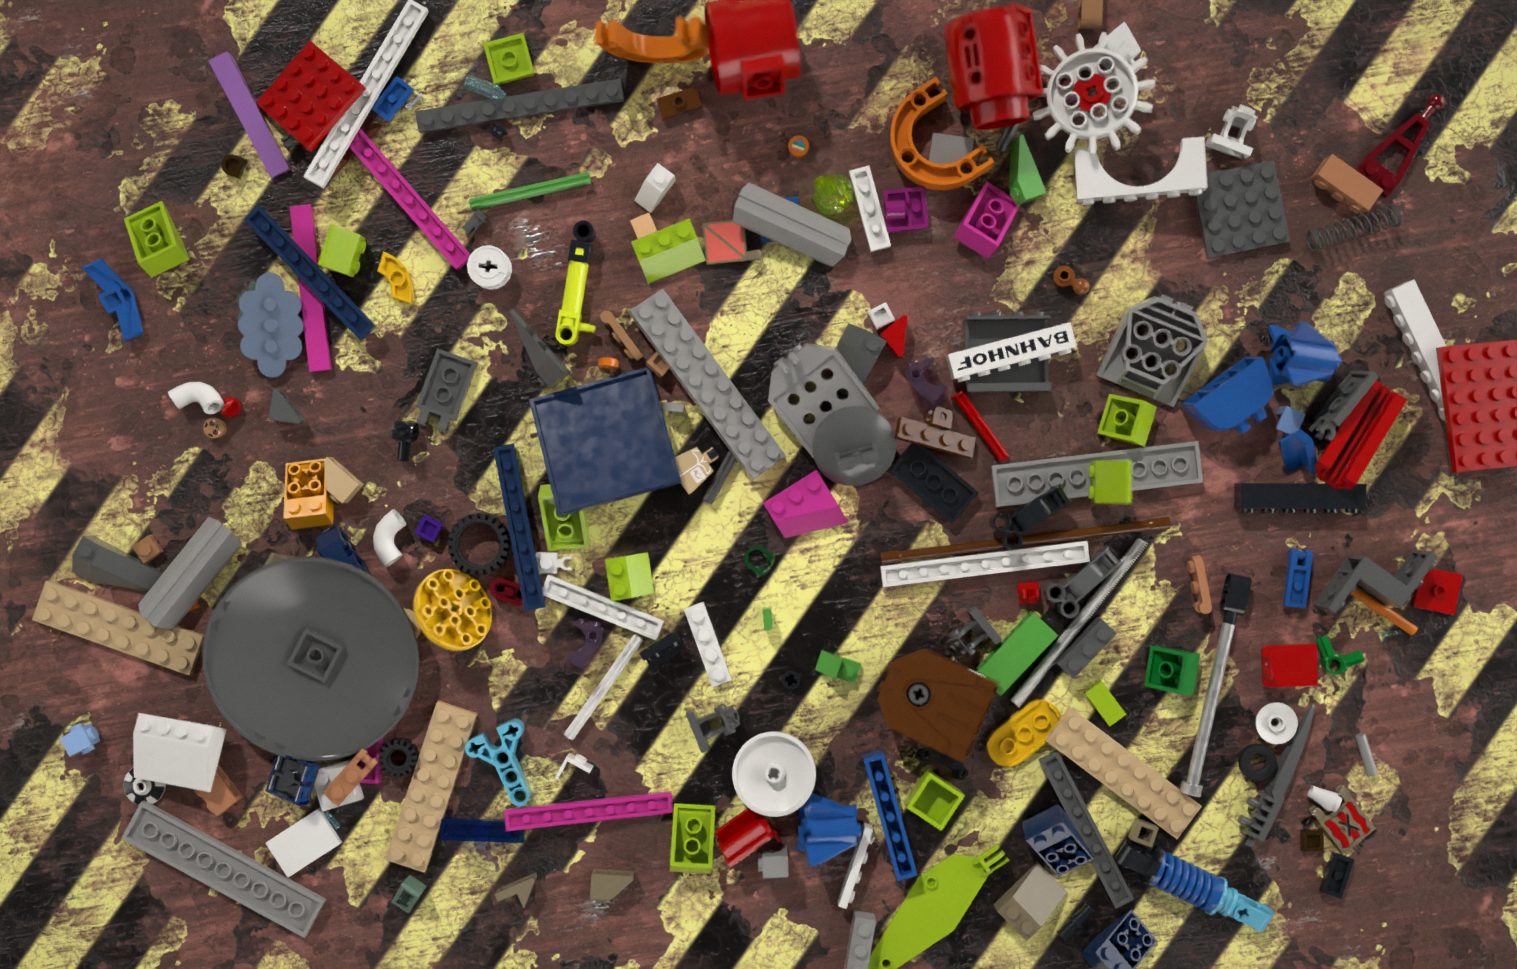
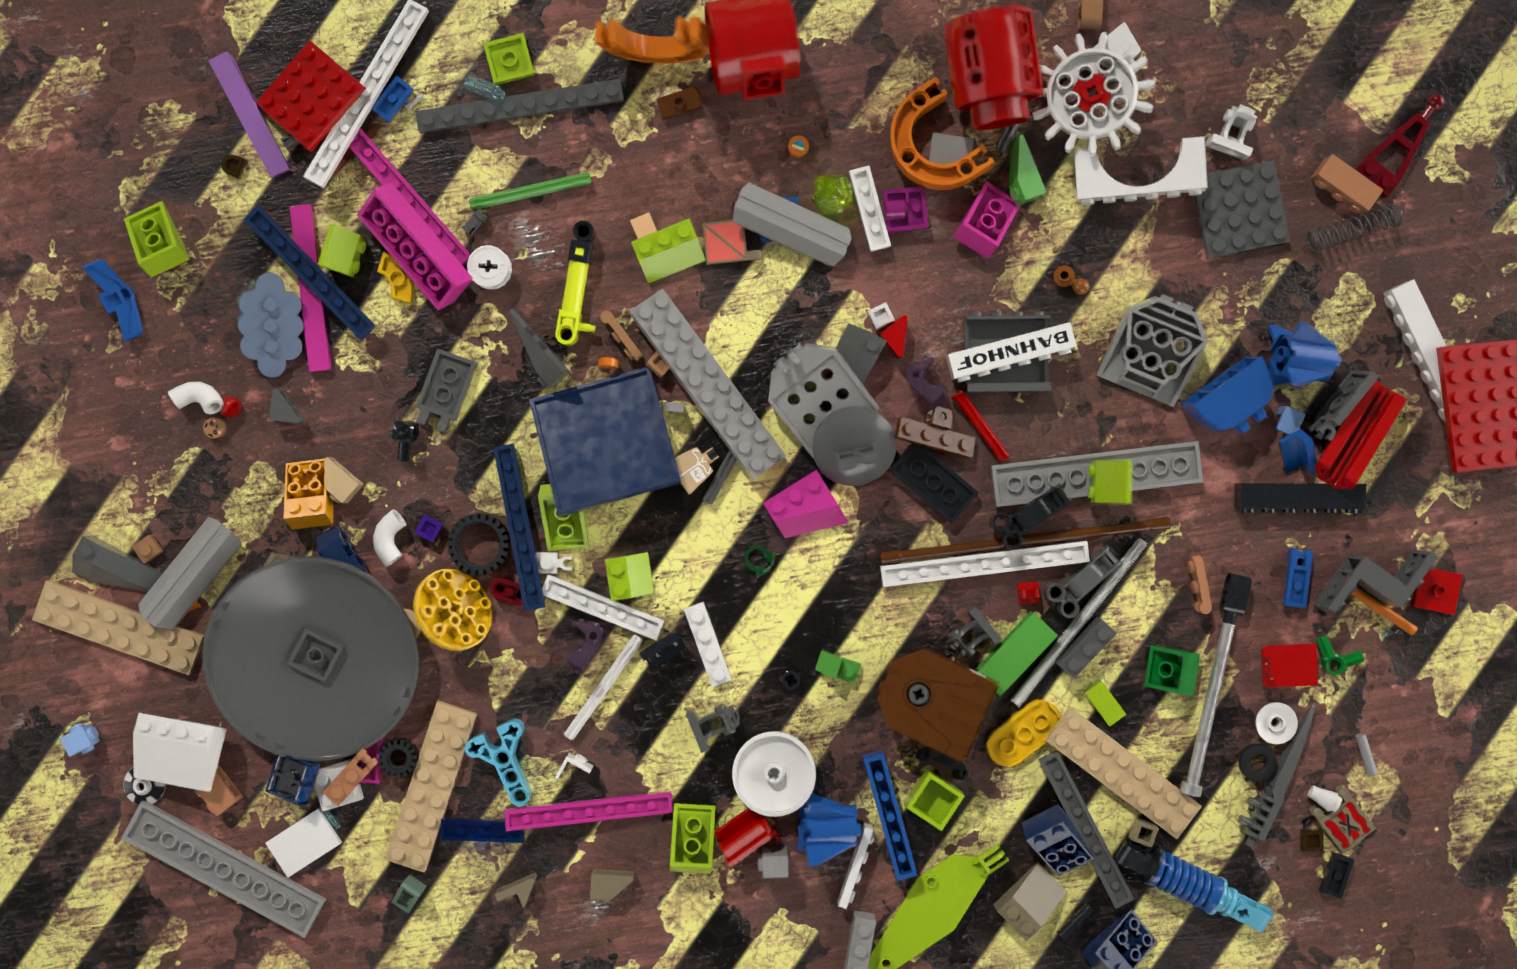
(414, 246): none -> dark pink brick
(497, 131): black bush -> none
(655, 188): white slope -> none
(767, 617): bright green tile -> none
(1127, 419): lime slope -> none

